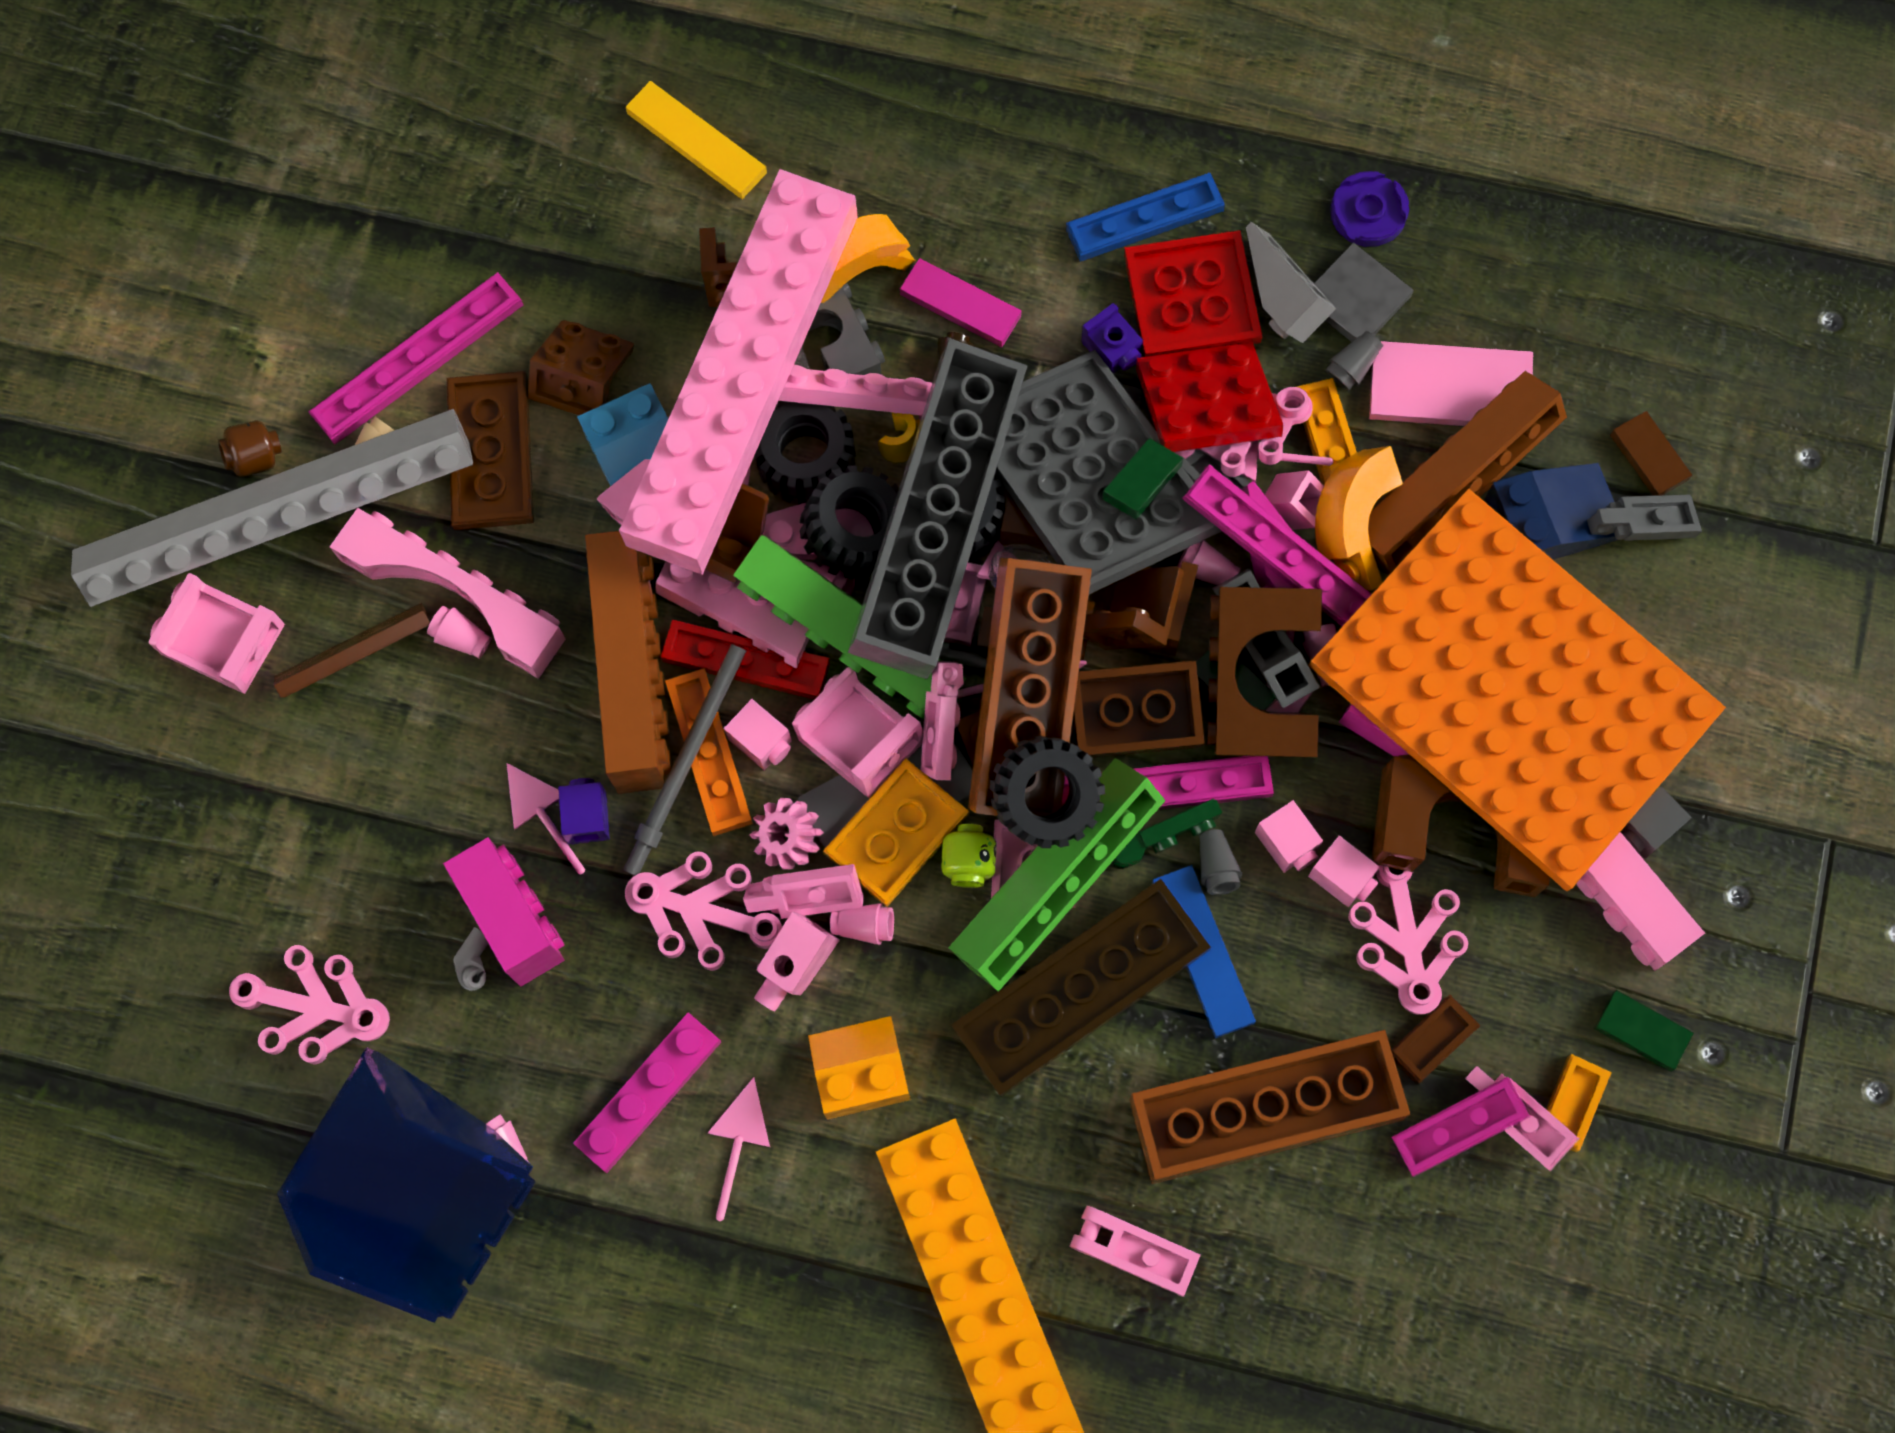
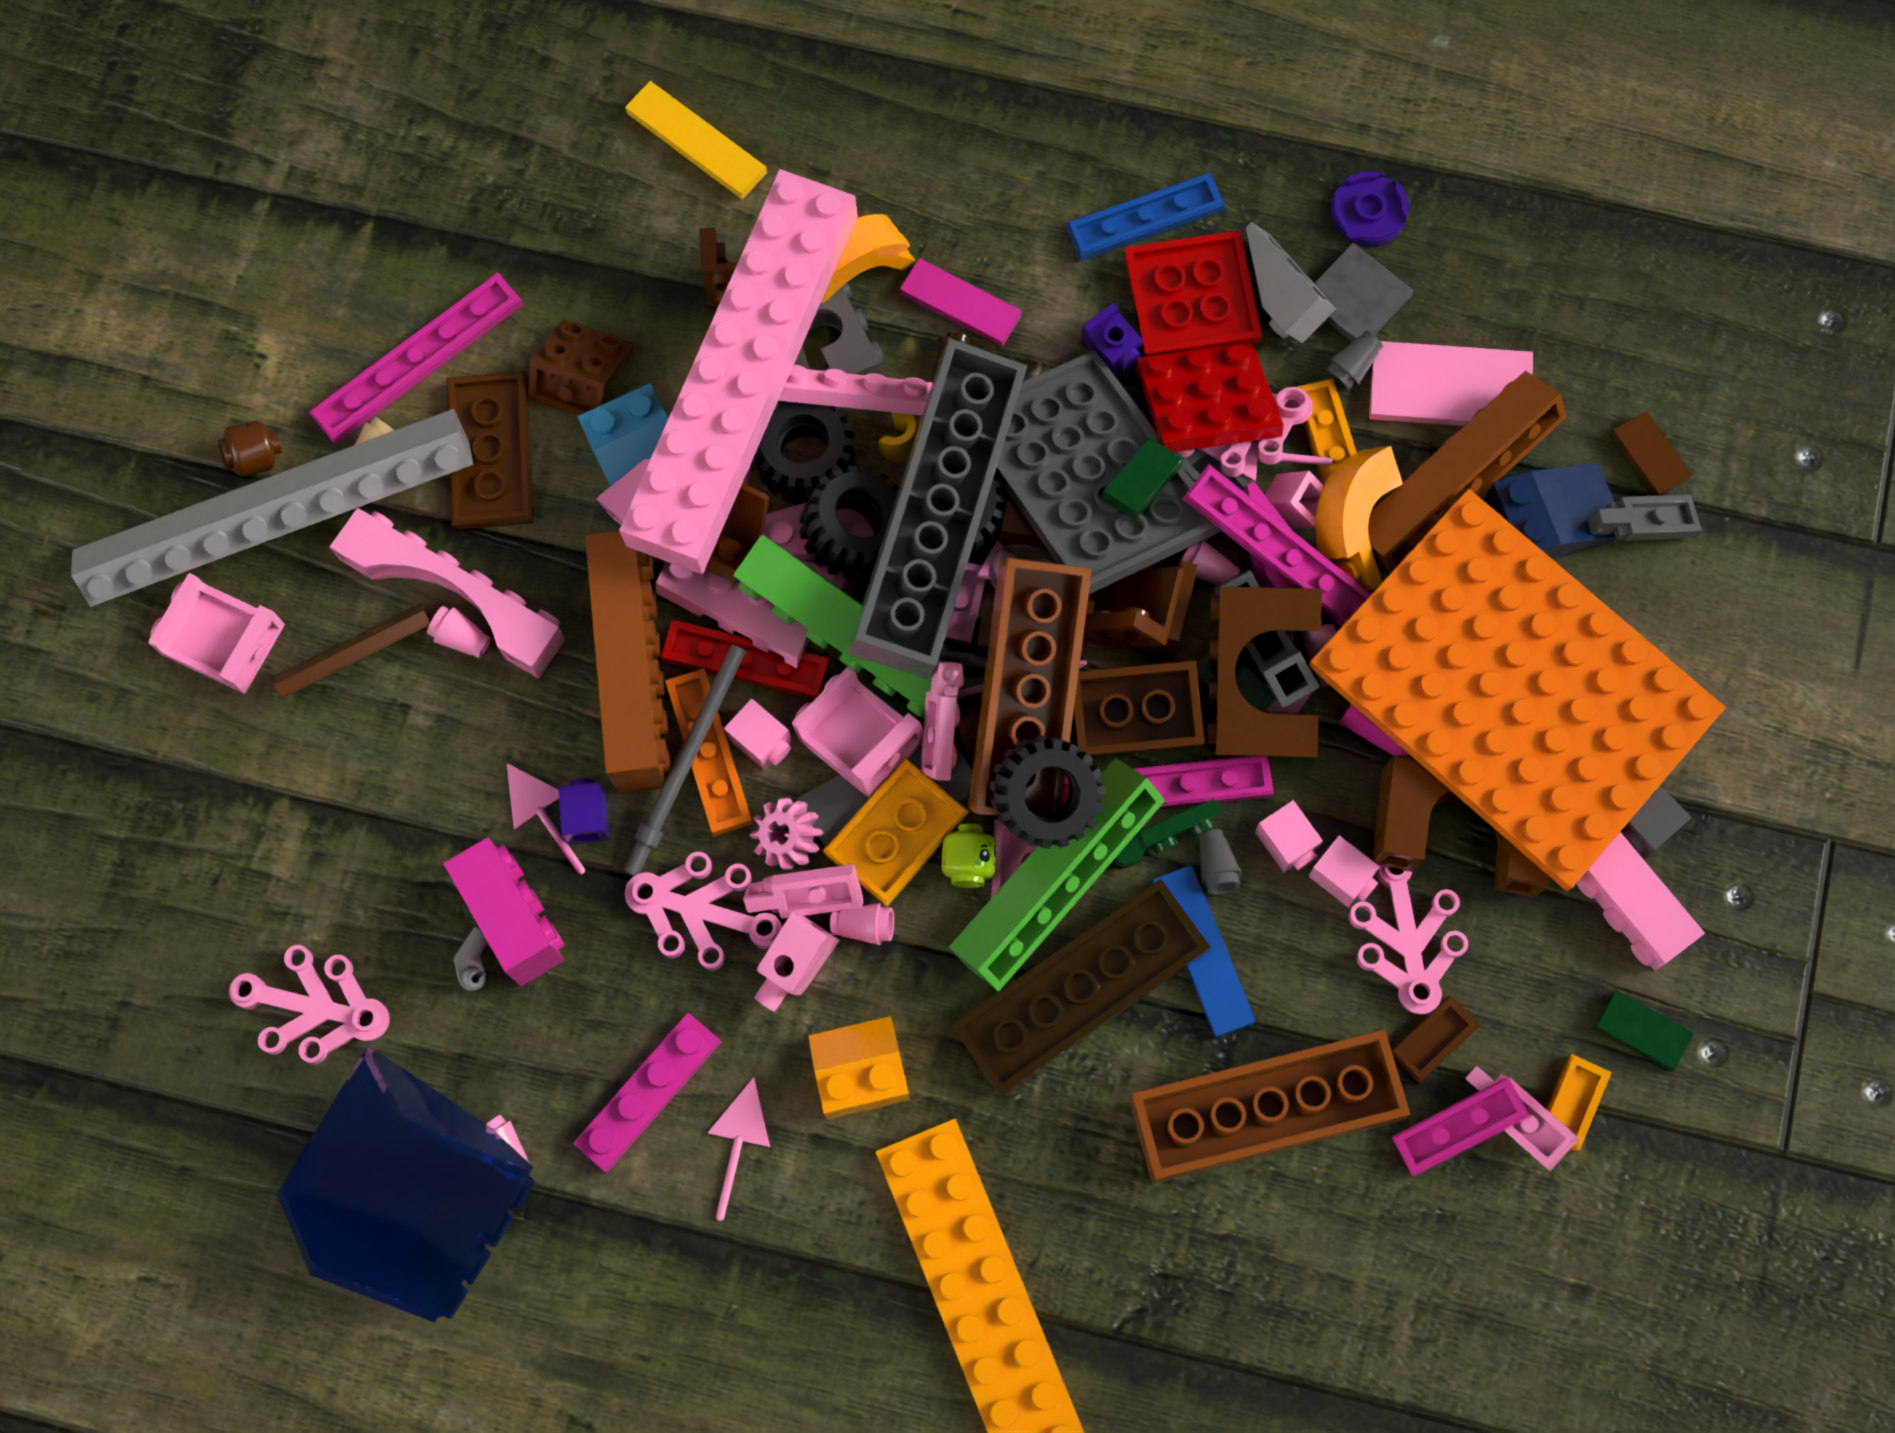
(1136, 1251): bright pink plate -> none

